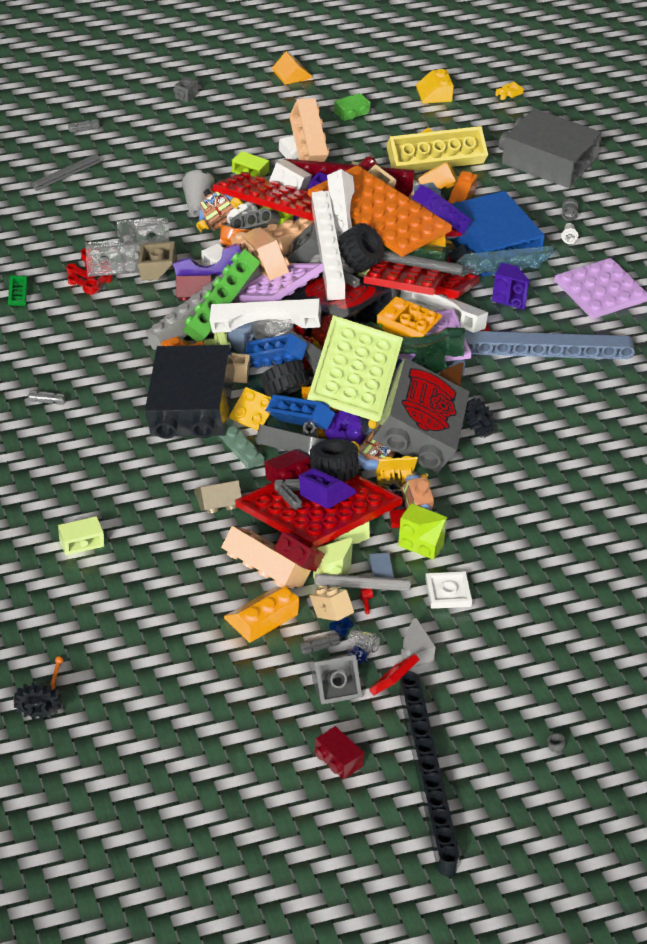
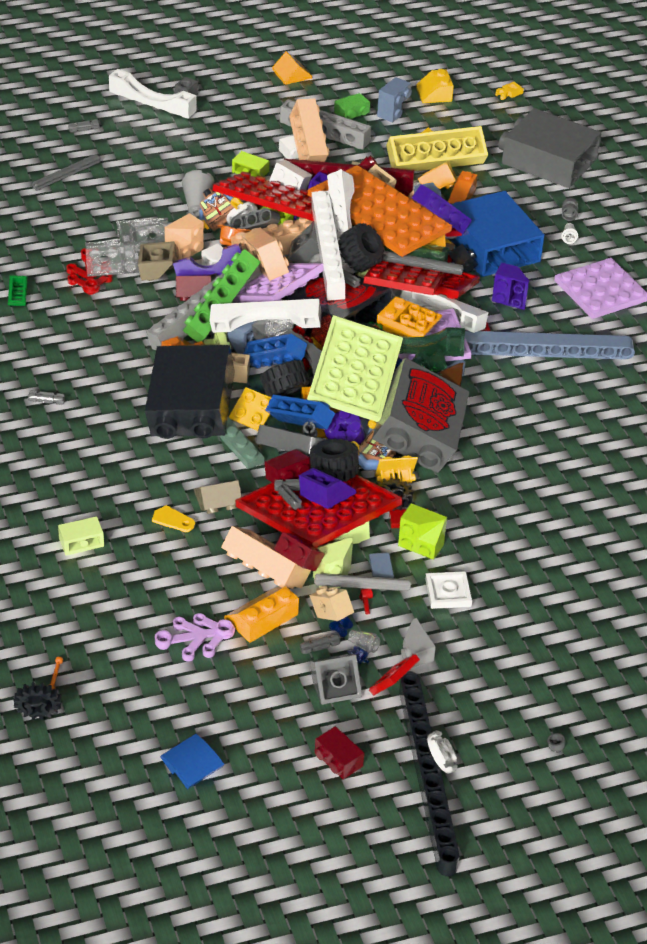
(126, 85): none -> white arch
(173, 519): none -> yellow piece
(187, 234): none -> light nougat slope
(192, 761): none -> blue slope
(219, 630): none -> lavender plant
(335, 127): none -> light grey brick
(391, 99): none -> sand blue slope
(417, 491): nougat torso -> none
(442, 752): none -> white tile
(479, 418): black gear -> none
(490, 261): clear light blue plate -> none

